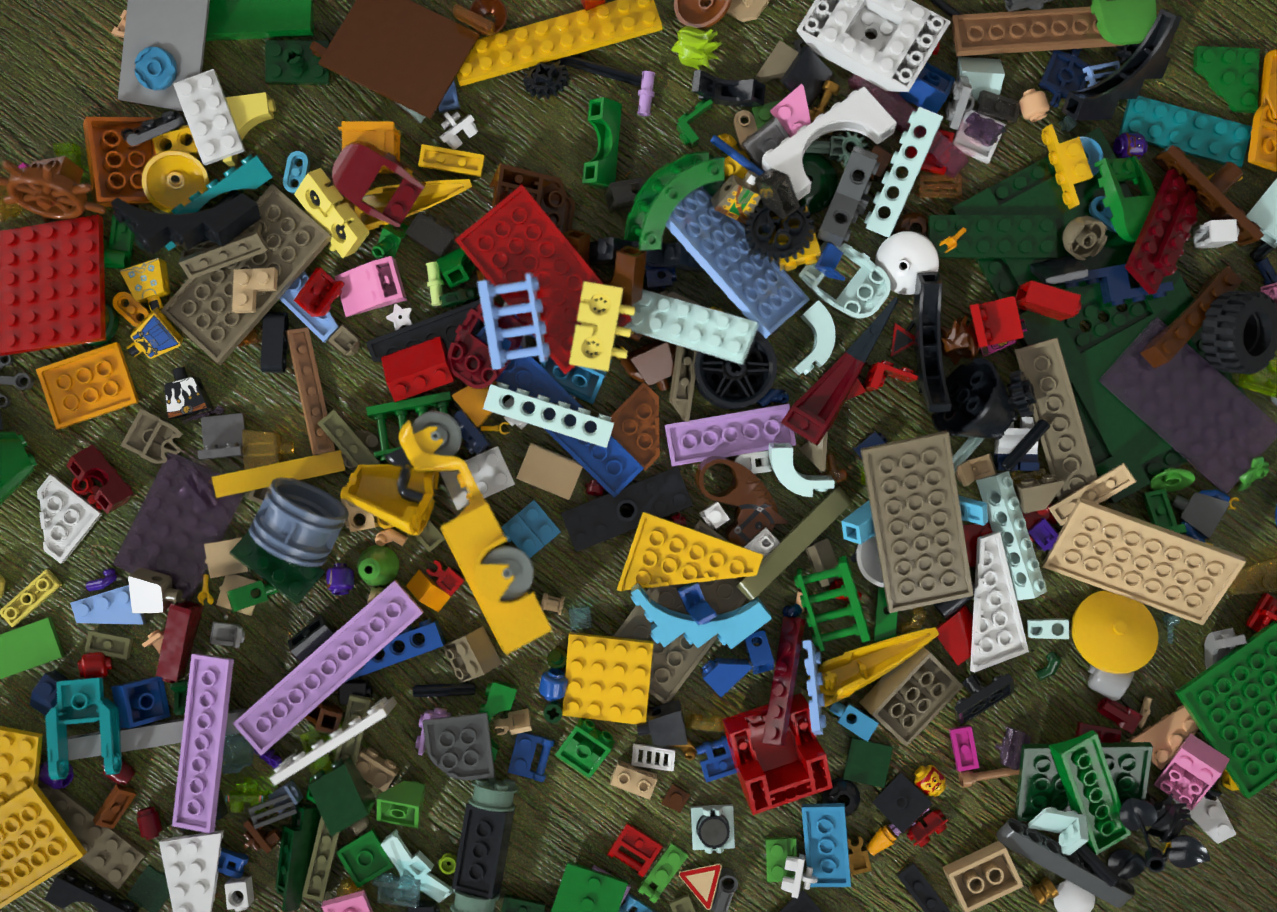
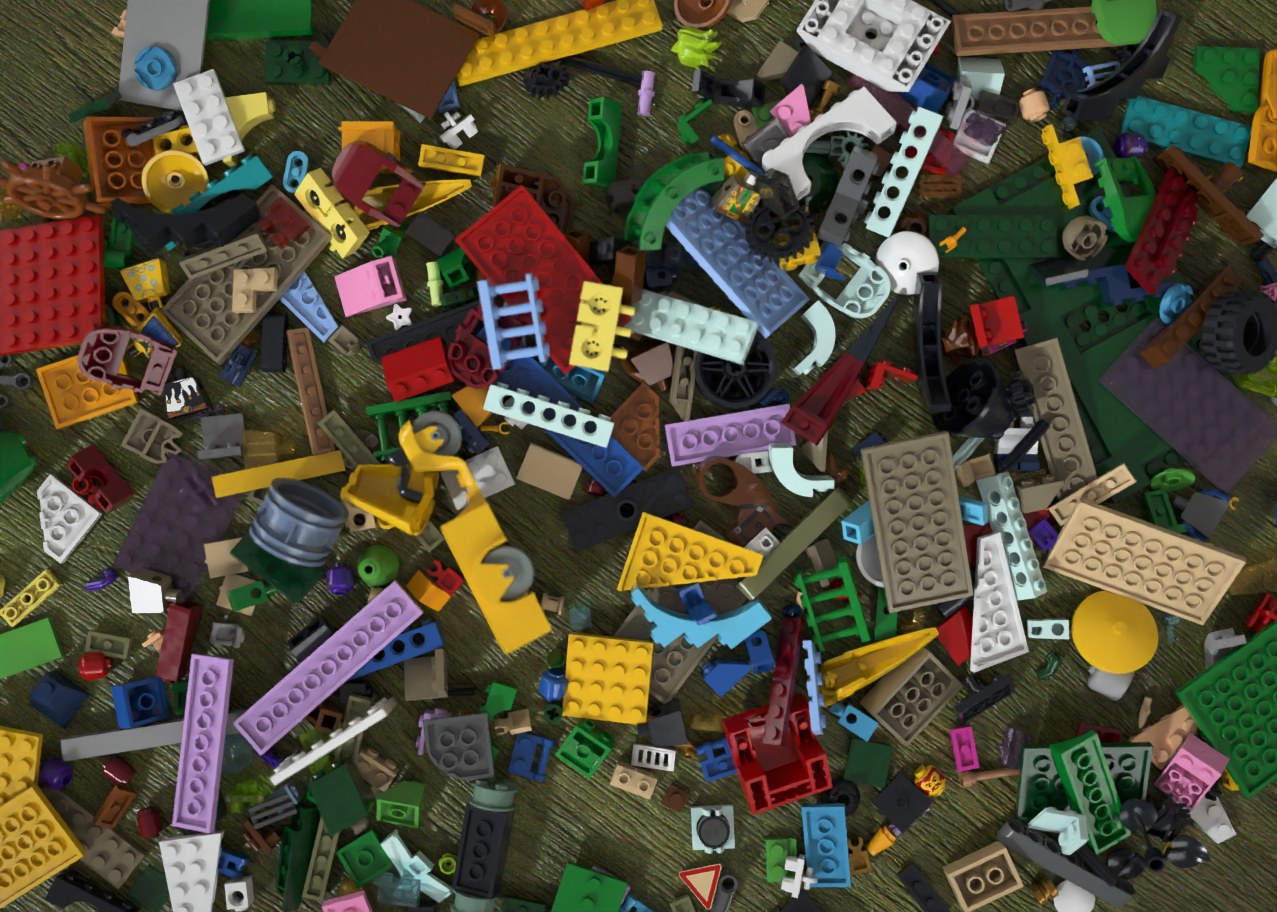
(82, 703): teal plate -> none
(94, 106): none -> dark green tile
(103, 353): none -> slope
(107, 608): light blue wing -> none
(205, 592): yellow hand -> none
(239, 365): none -> dark blue hips
(284, 215): none -> clear red plate
(319, 293): red bracket -> none
(389, 535): light nougat arm -> none
(426, 677): none -> dark tan bracket
(472, 655): dark tan slope -> none
(530, 529): dark azure plate -> none
(637, 843): red plate -> none
(663, 871): bright green plate -> none
(714, 515): white brick -> none
(901, 338): piece -> none
(922, 834): red hinge -> none
(1047, 300): red brick -> none
(1123, 716): dark red piece -> none
(1175, 302): none -> dark azure tile
(1215, 233): white brick -> none
(1258, 469): bright green plate -> none

